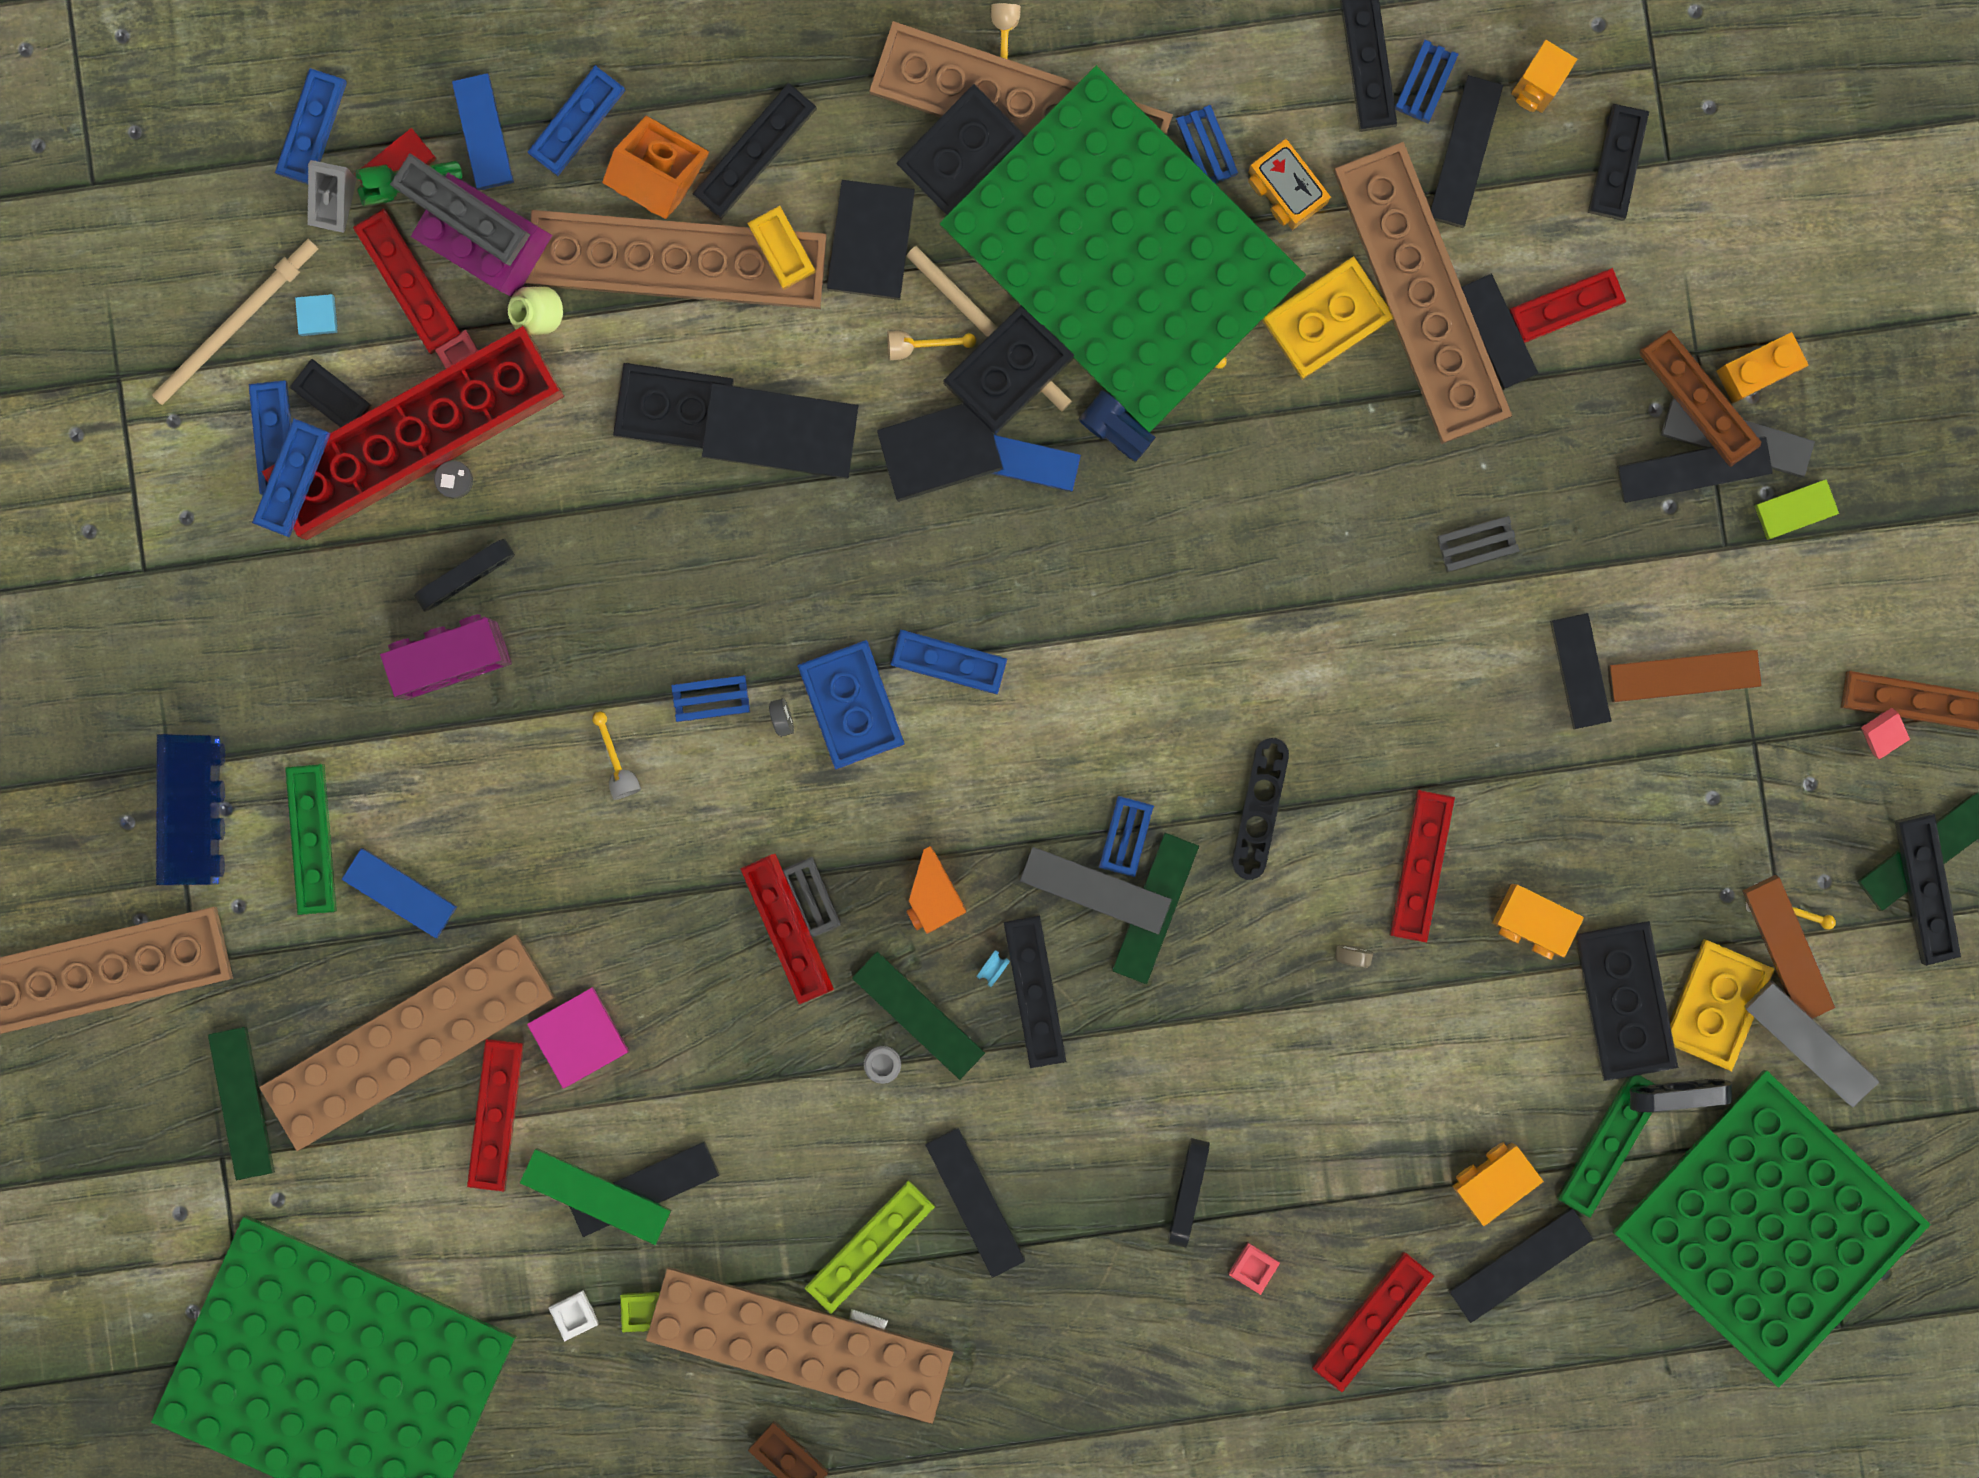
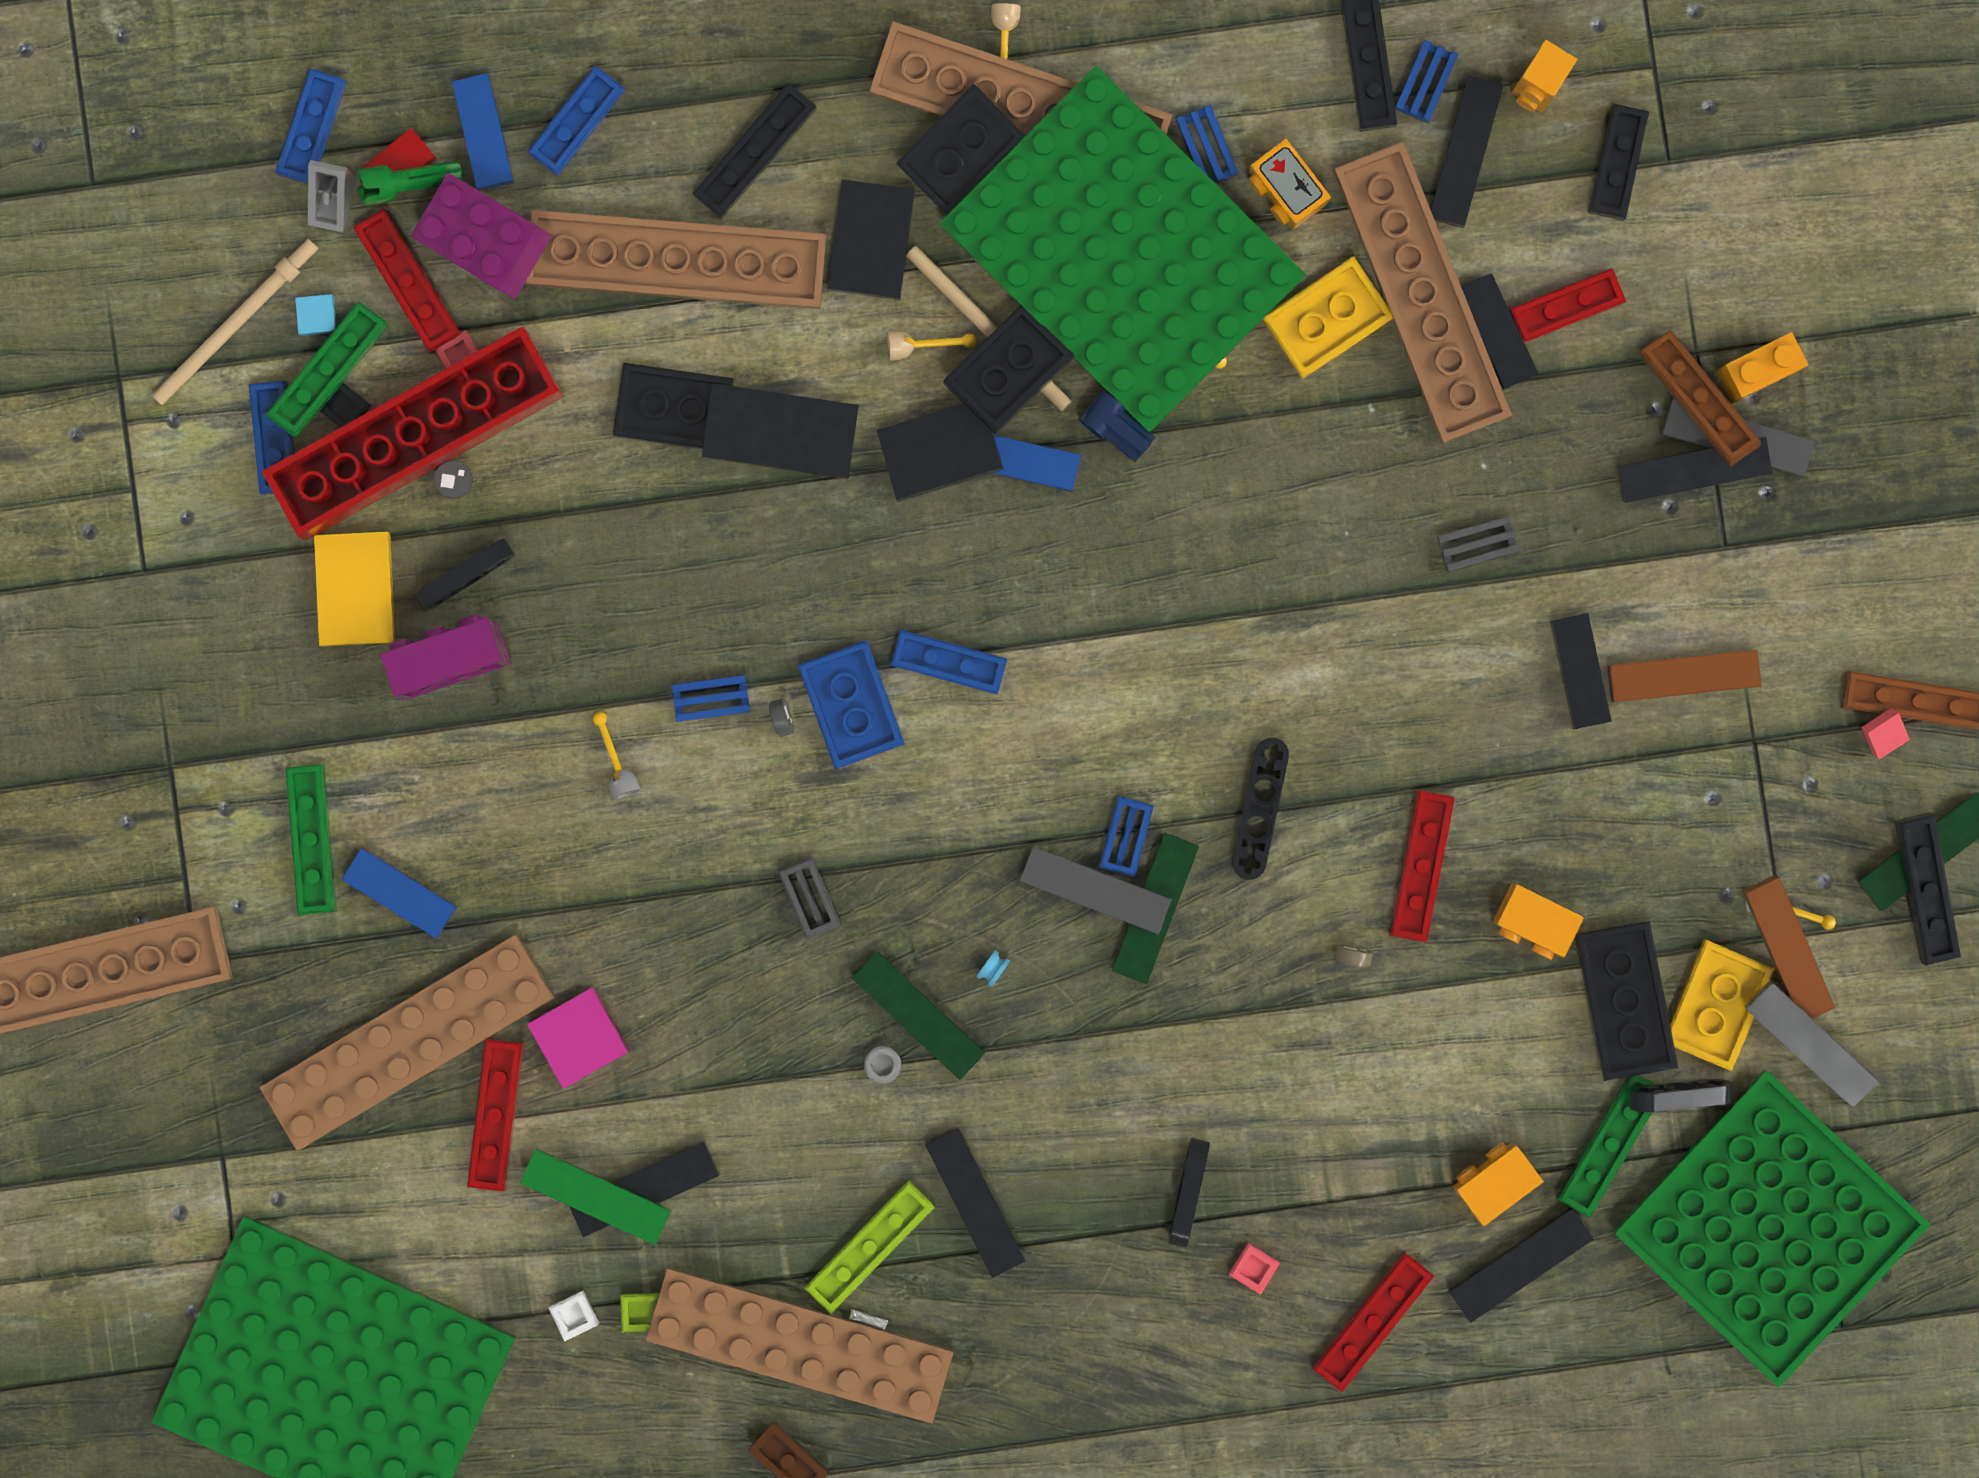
(189, 810): clear blue slope -> none
(241, 1103): dark green tile -> none
(291, 477): blue tile -> none
(327, 370): none -> green tile
(354, 589): none -> yellow tile
(460, 209): dark grey tile -> none
(536, 310): yellowish green head -> none
(654, 167): orange slope -> none
(781, 247): yellow tile -> none
(787, 929): red tile -> none
(933, 895): orange slope -> none
(1035, 991): black tile -> none
(1796, 509): lime tile -> none

